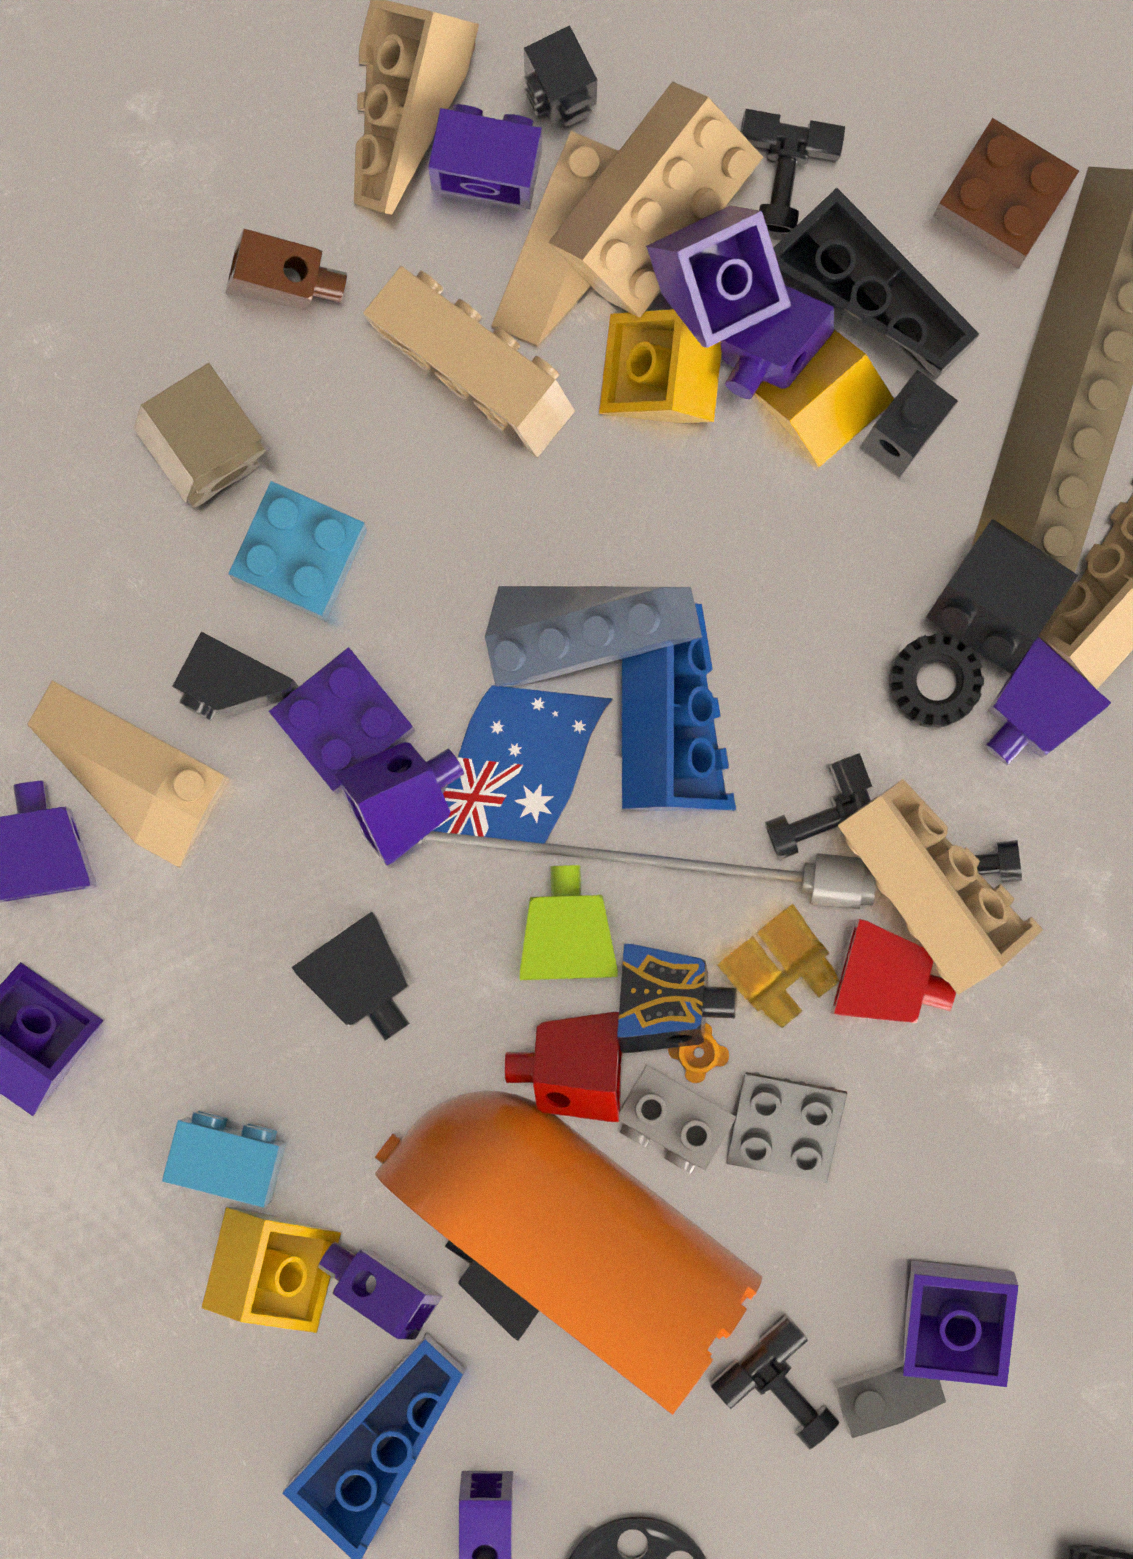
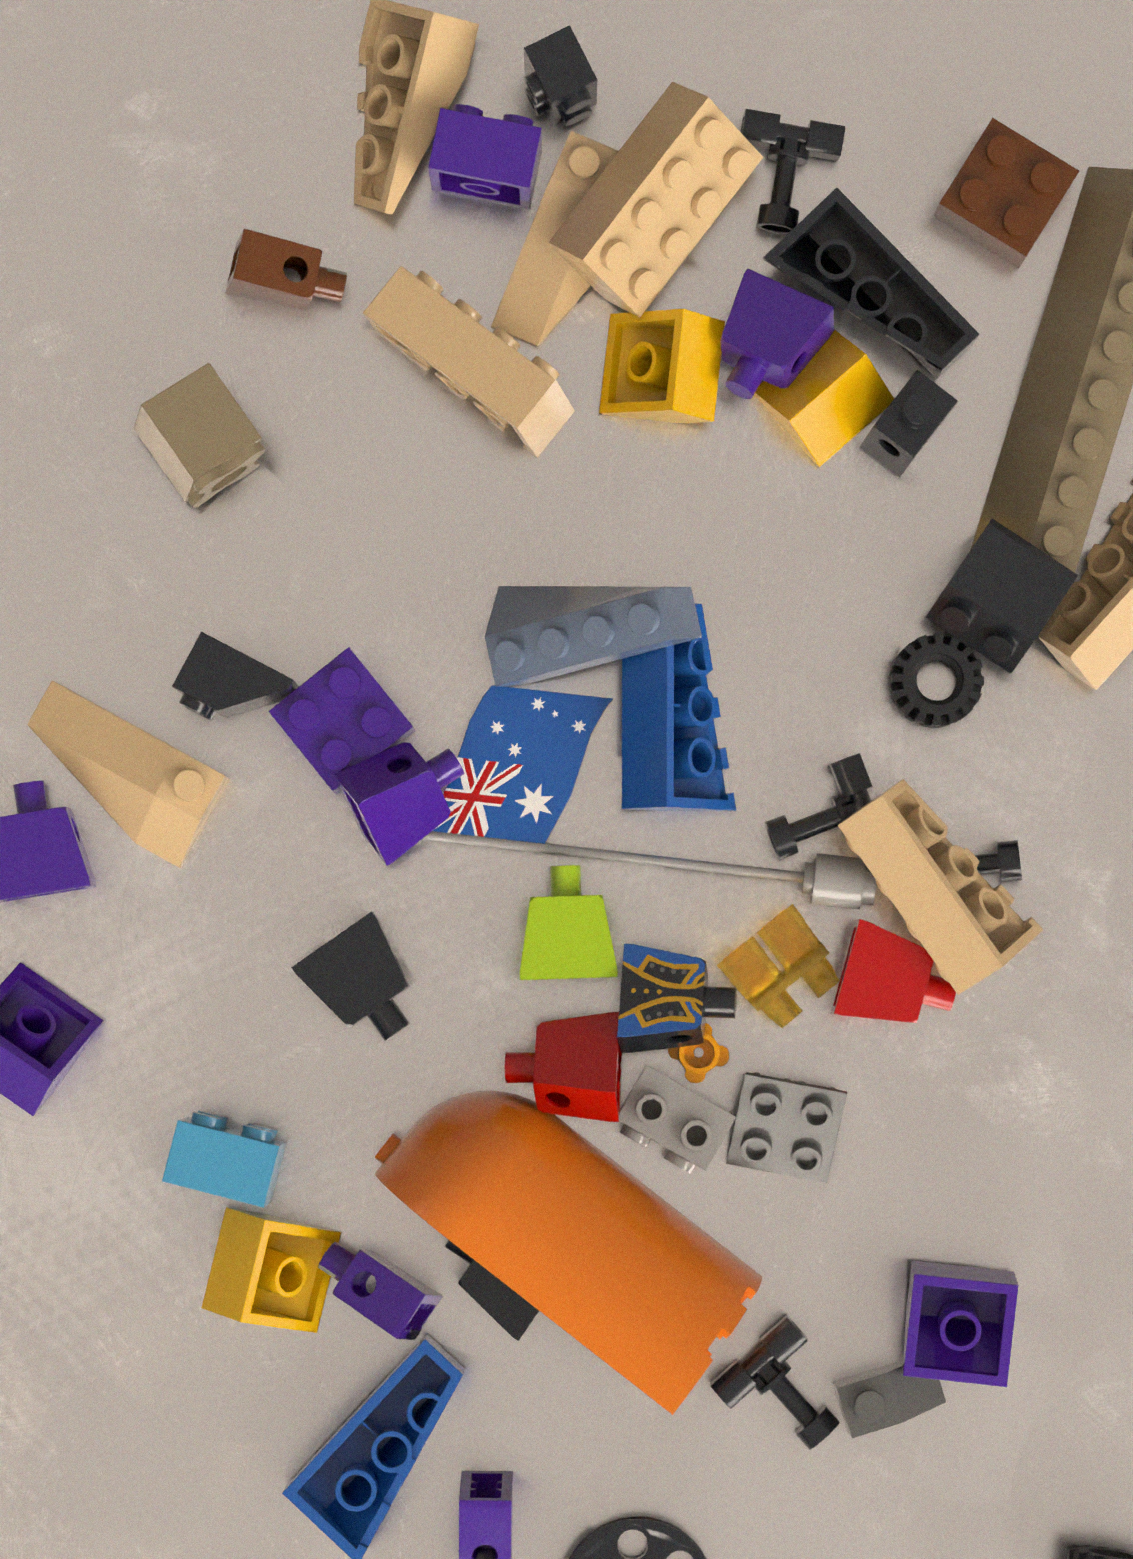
(298, 551): dark azure brick -> none
(720, 273): dark purple slope -> none
(1042, 704): dark purple torso -> none

